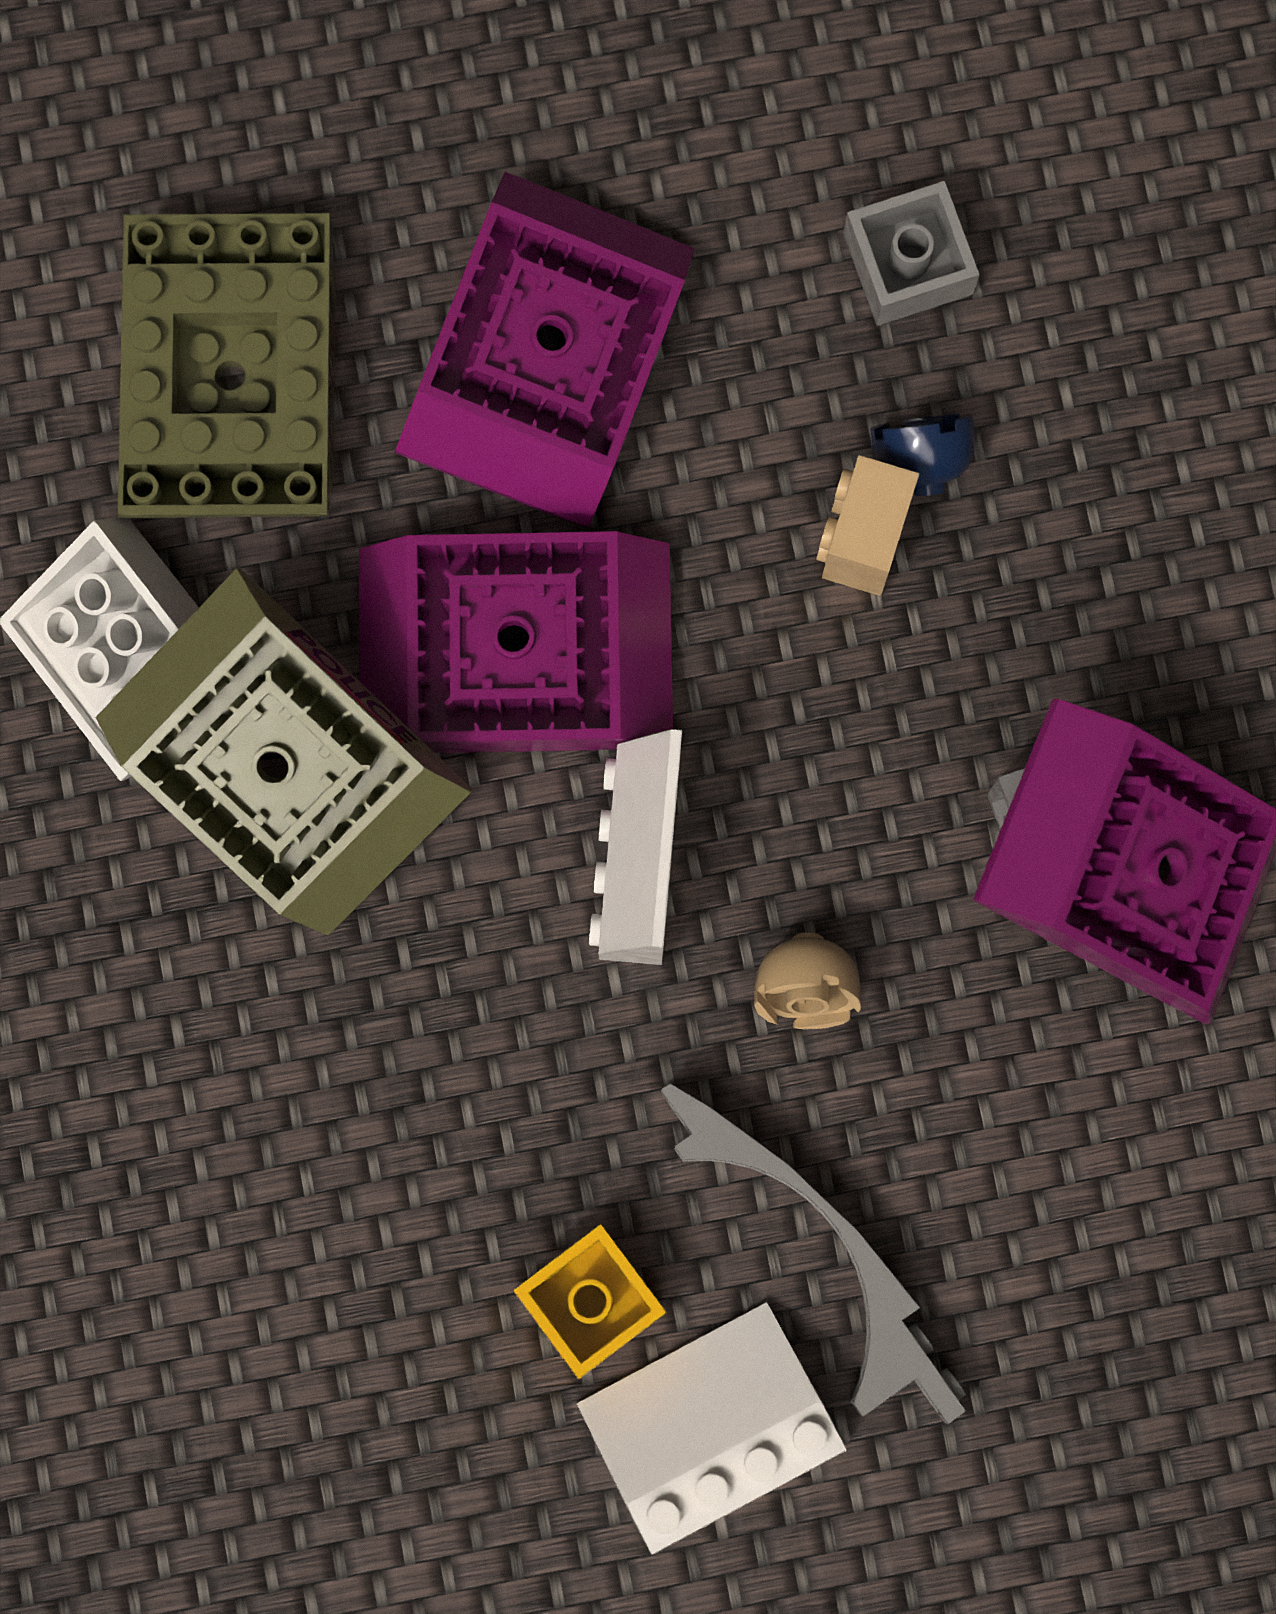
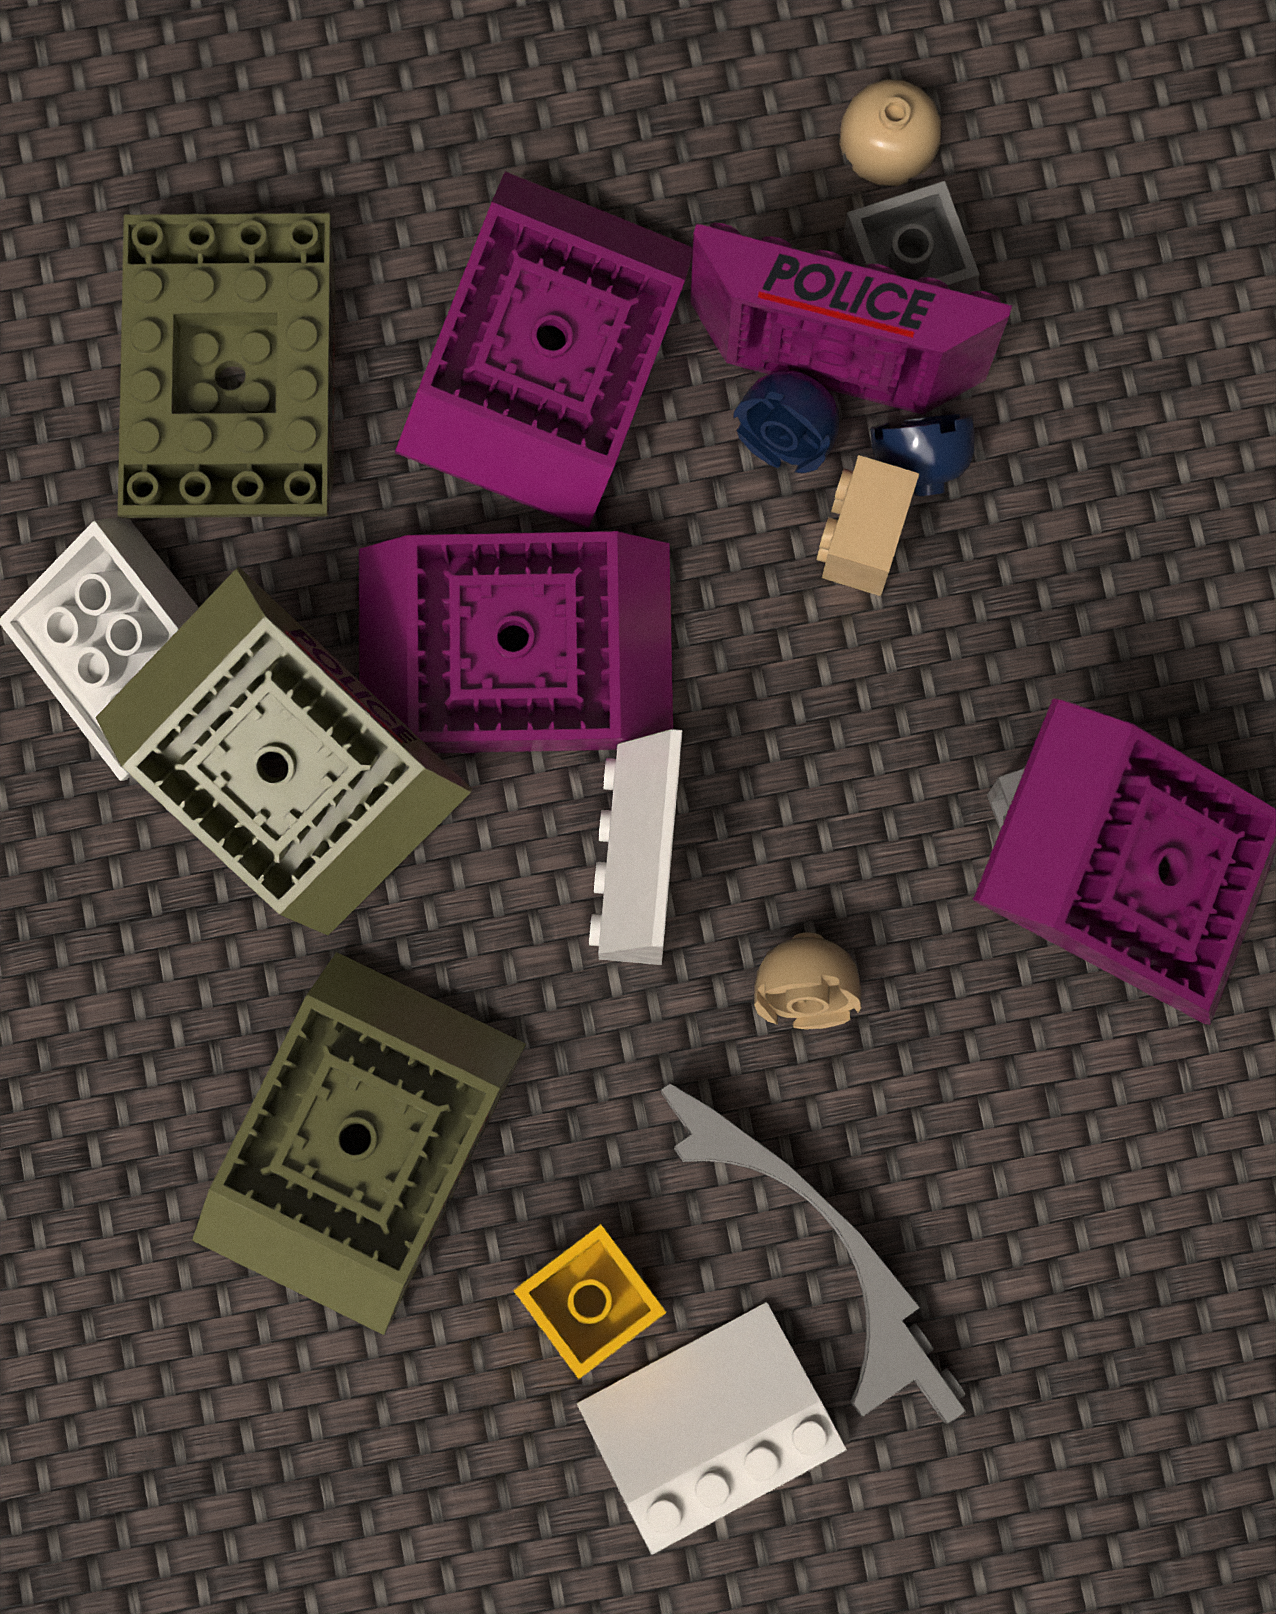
(340, 1221): none -> olive slope
(788, 420): none -> dark blue cylinder
(842, 321): none -> magenta slope
(890, 132): none -> tan cylinder

